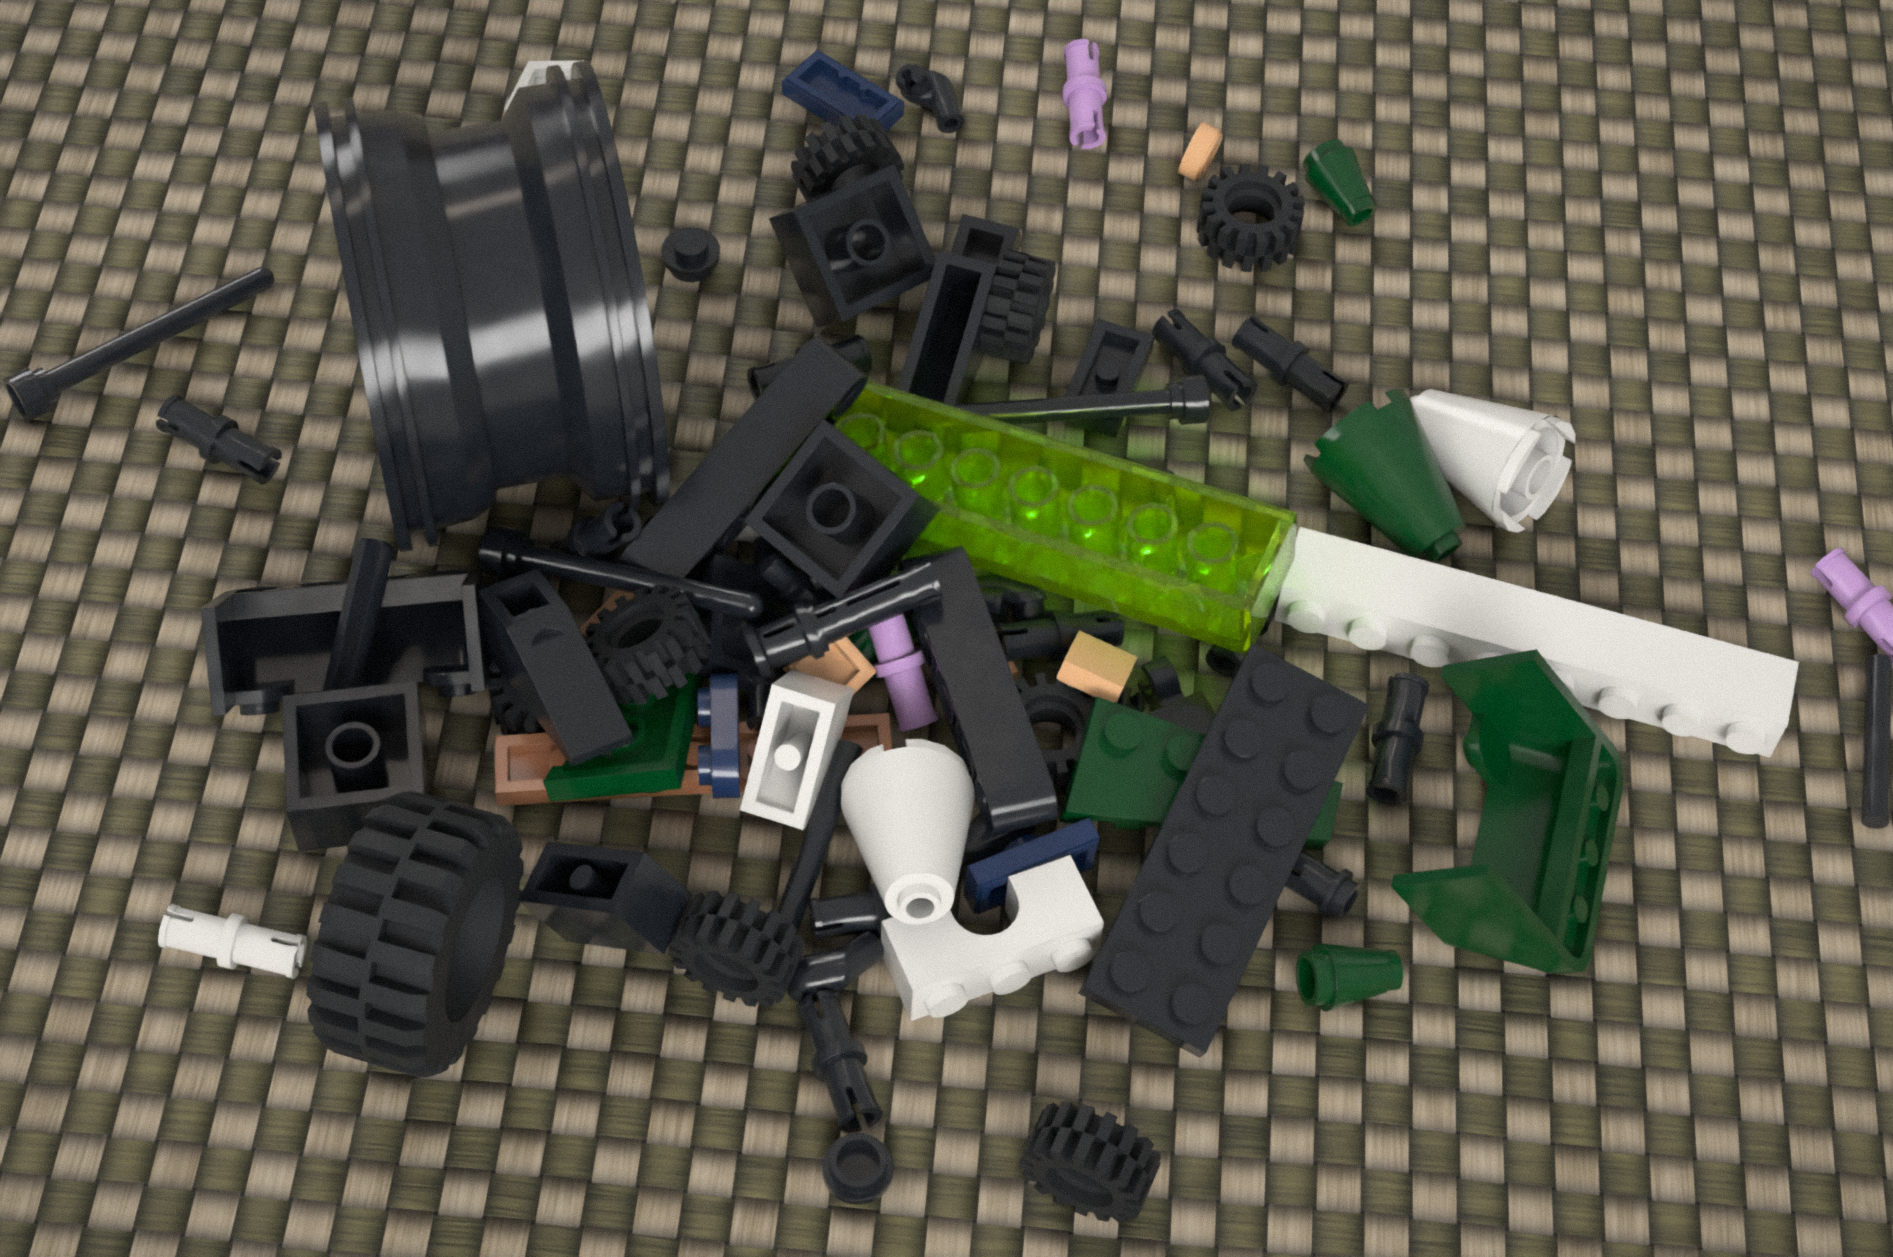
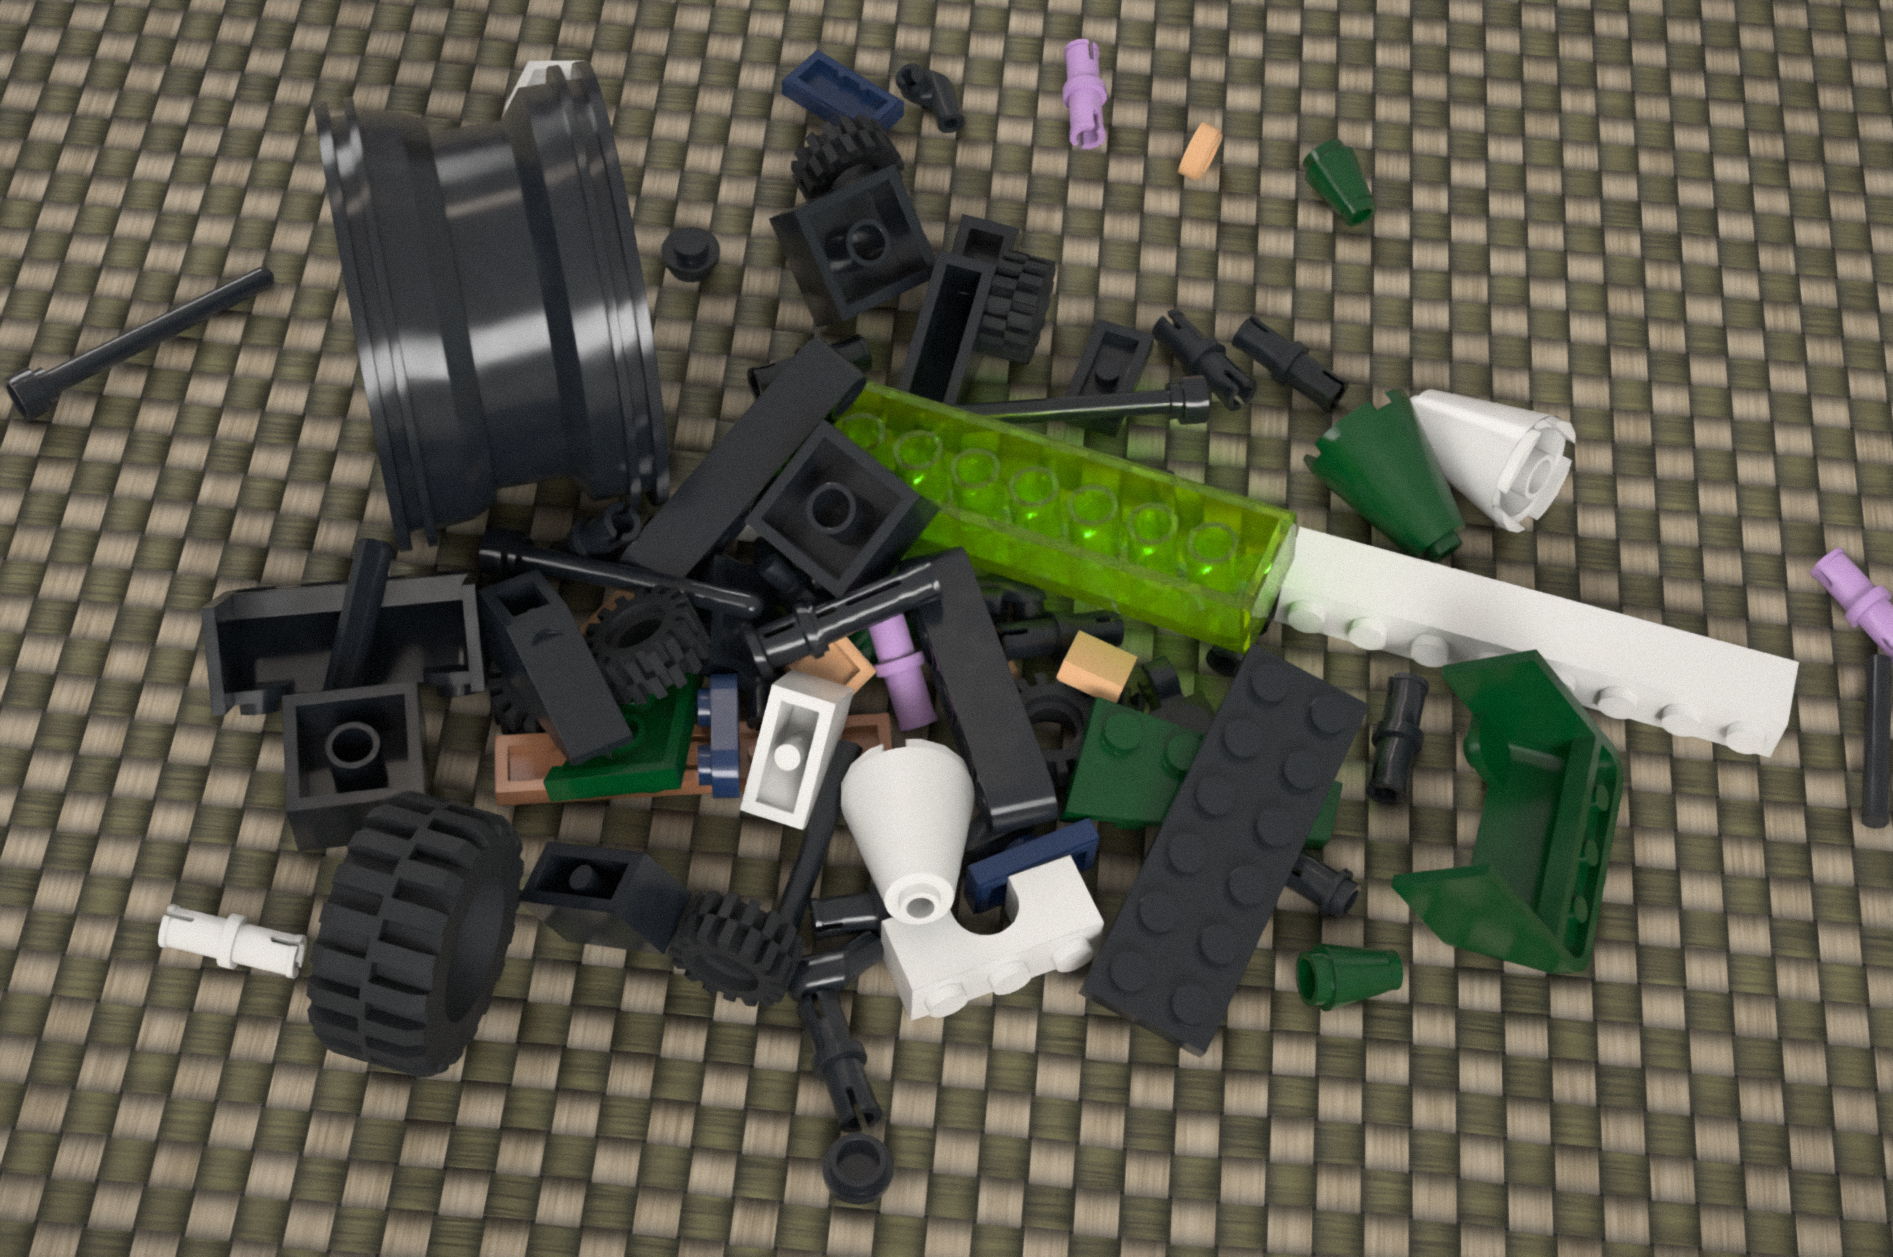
(218, 439): black pin -> none
(1090, 1162): black tyre -> none
(1254, 194): black tyre -> none

